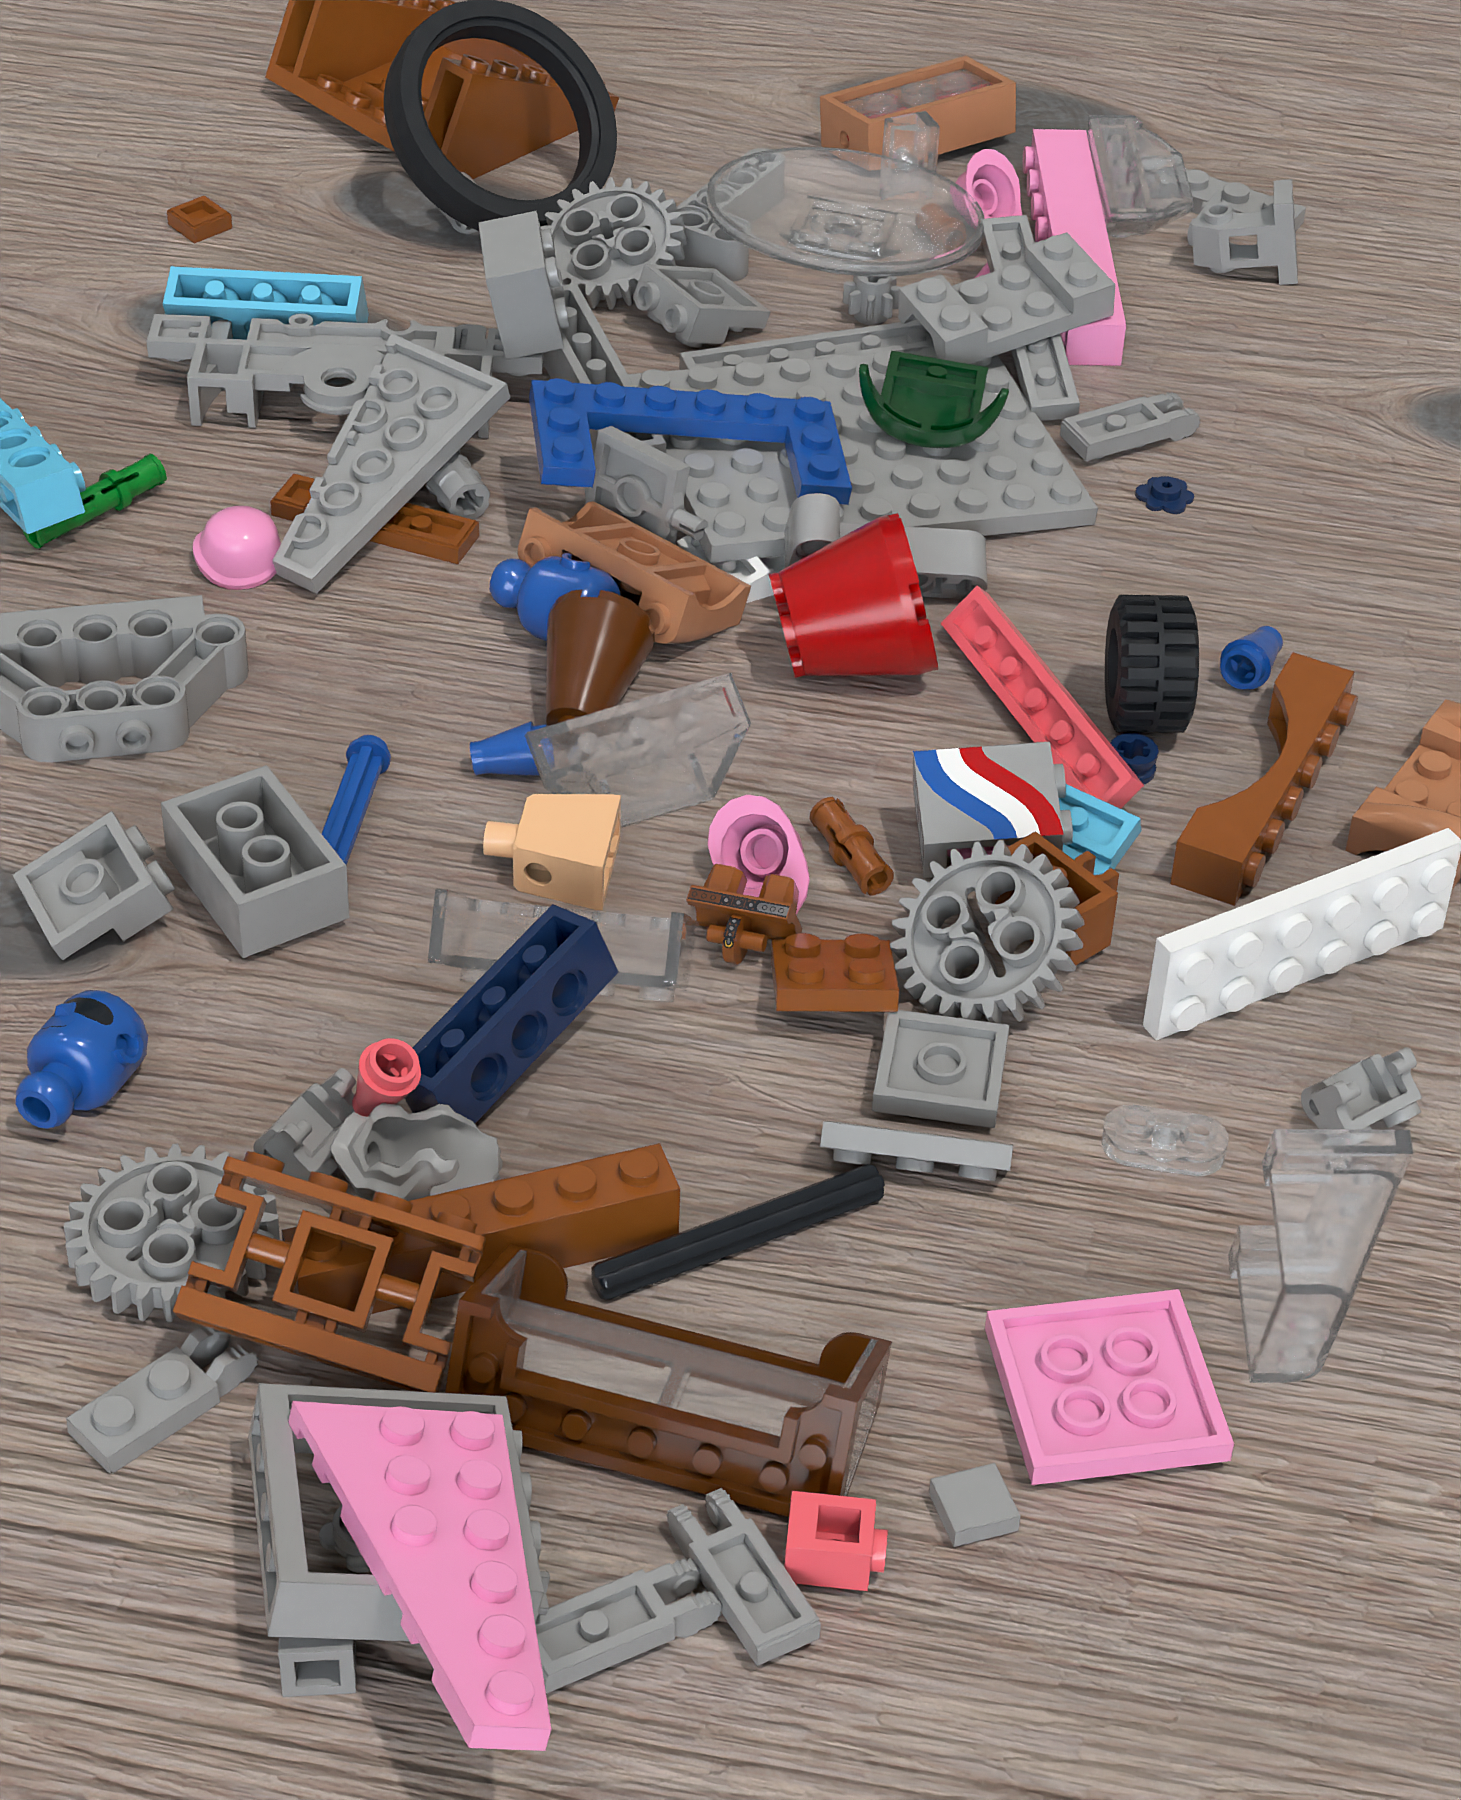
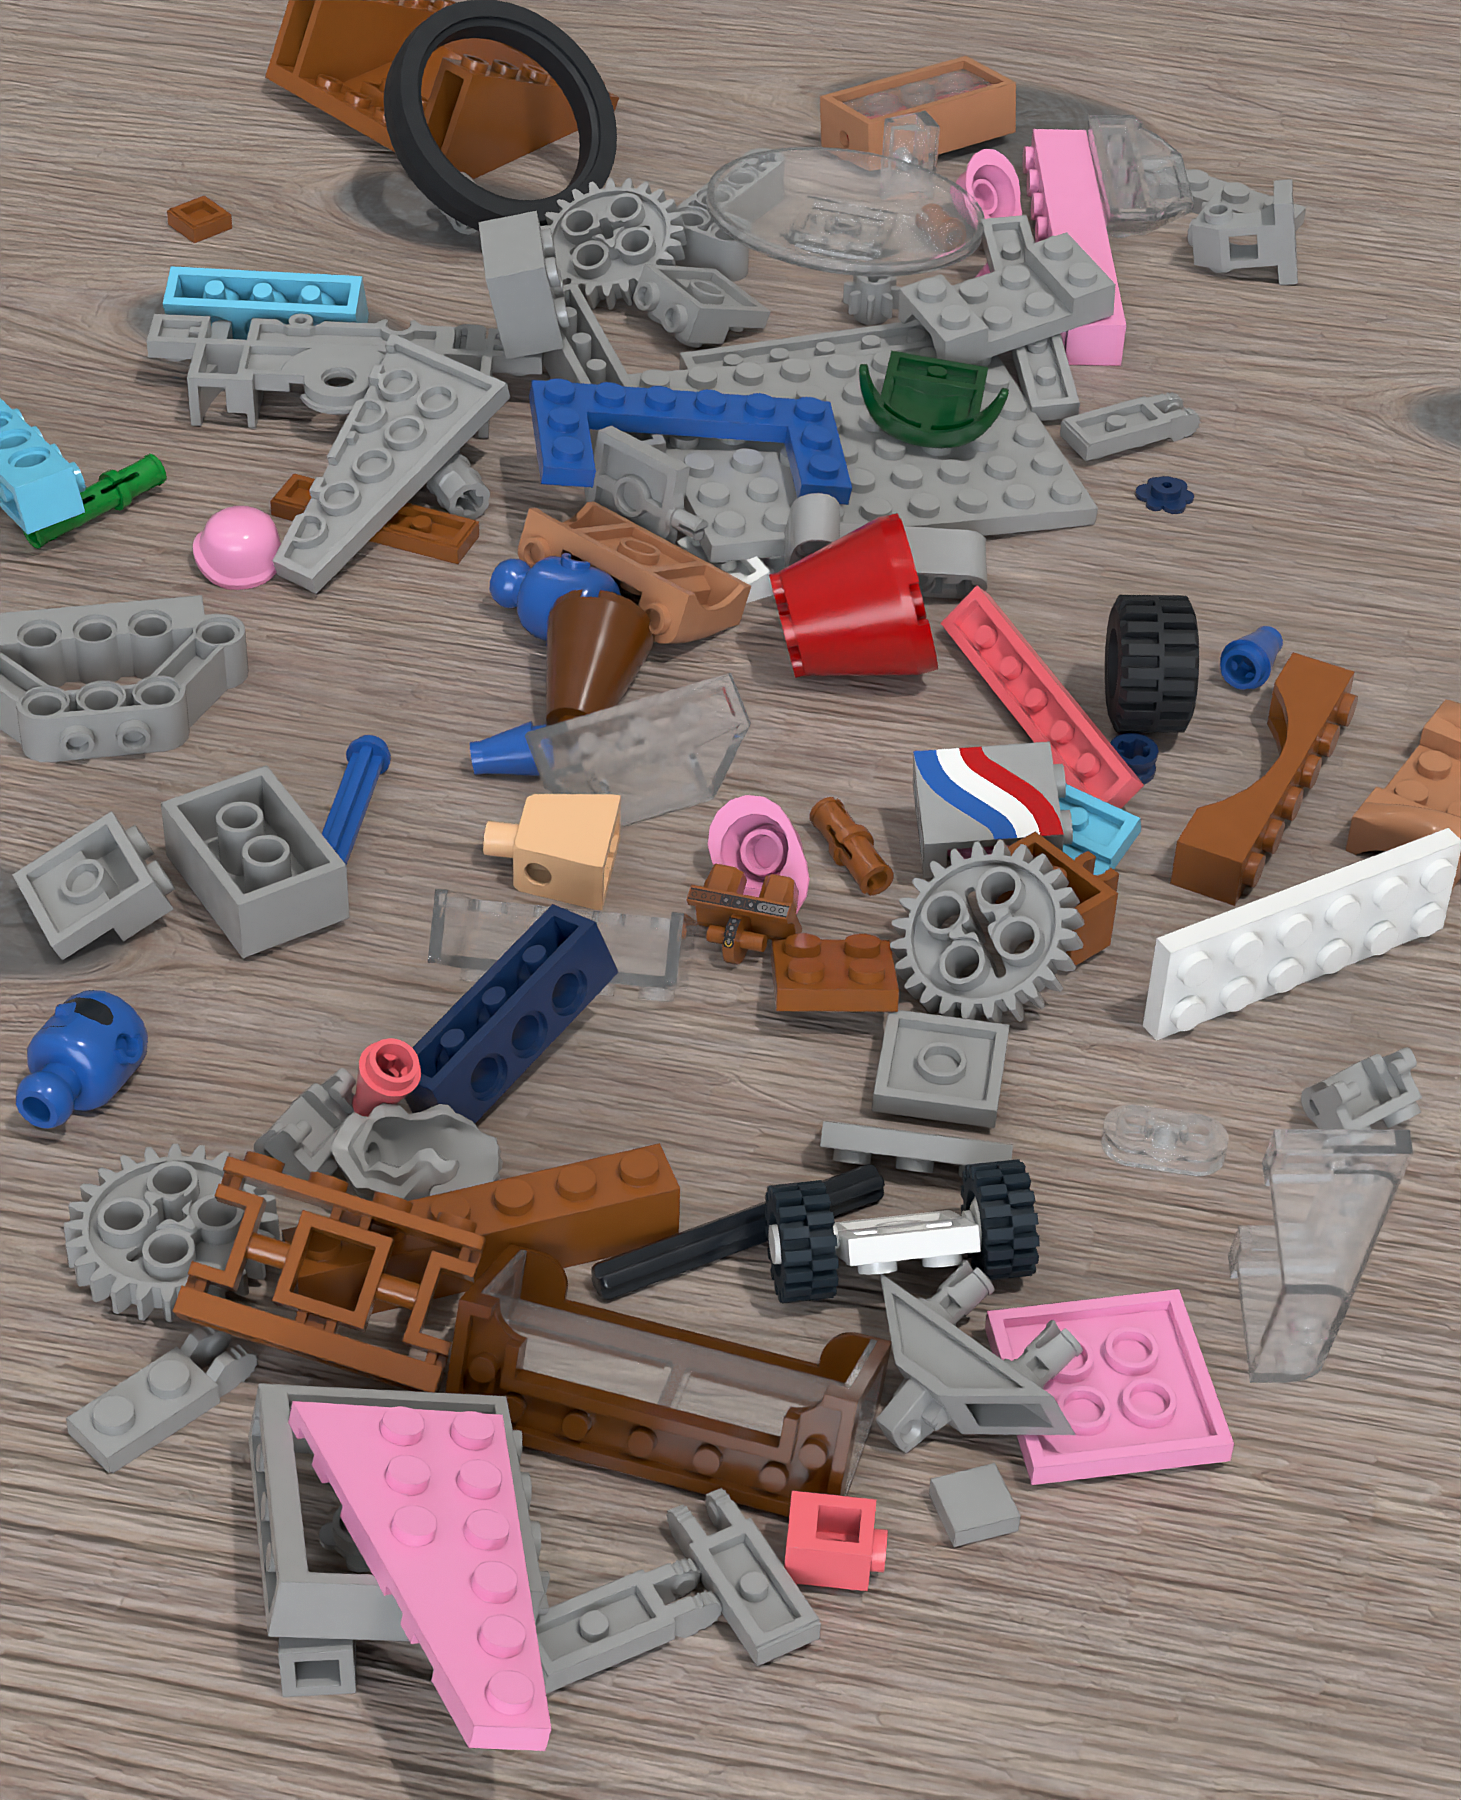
(958, 1379): none -> light grey connector
(993, 1230): none -> black plate

